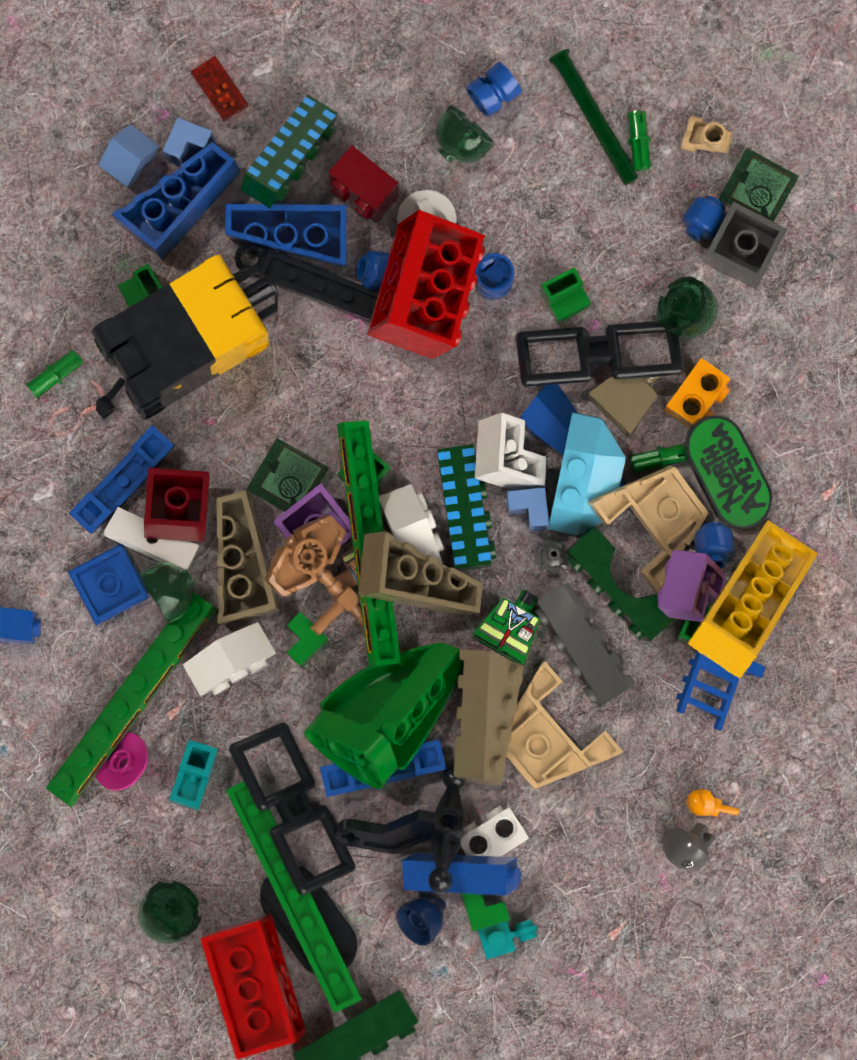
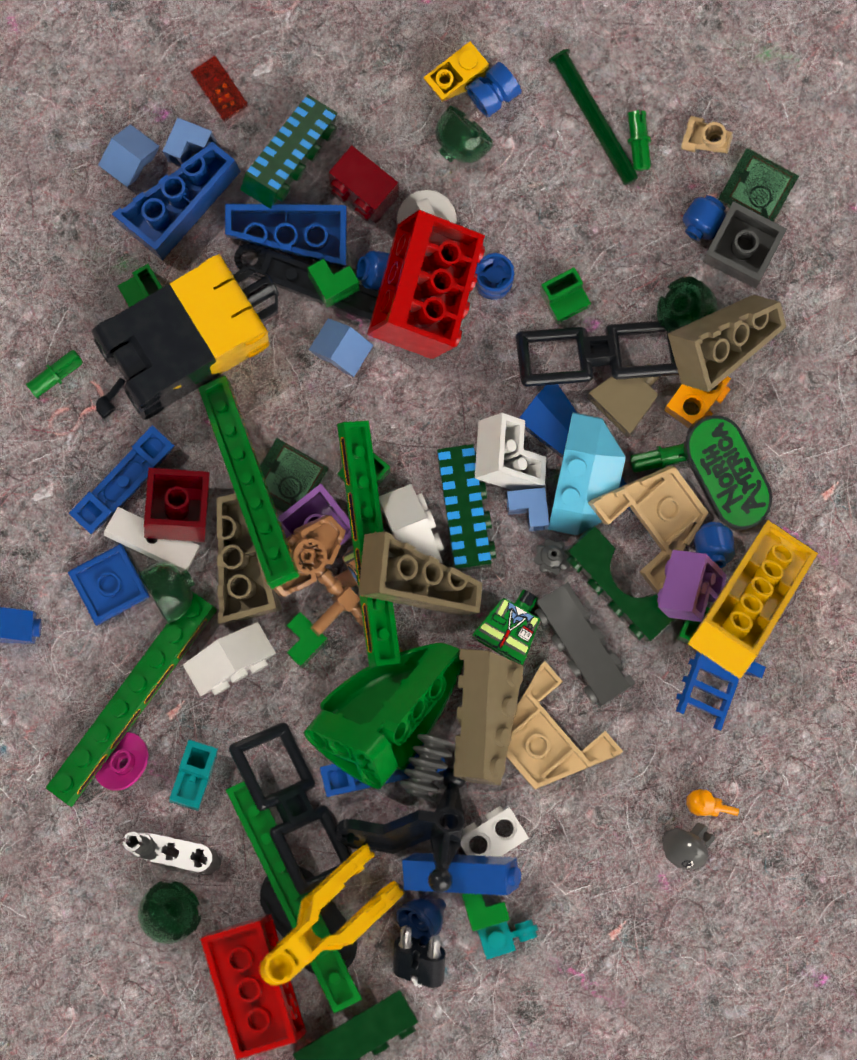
(155, 847): none -> beam
(248, 482): none -> green plate
(303, 945): none -> yellow piece
(332, 286): none -> green piece
(341, 347): none -> medium blue piece
(419, 961): none -> black piece
(426, 766): none -> dark grey piece
(457, 72): none -> yellow slope
(724, 340): none -> dark tan wedge

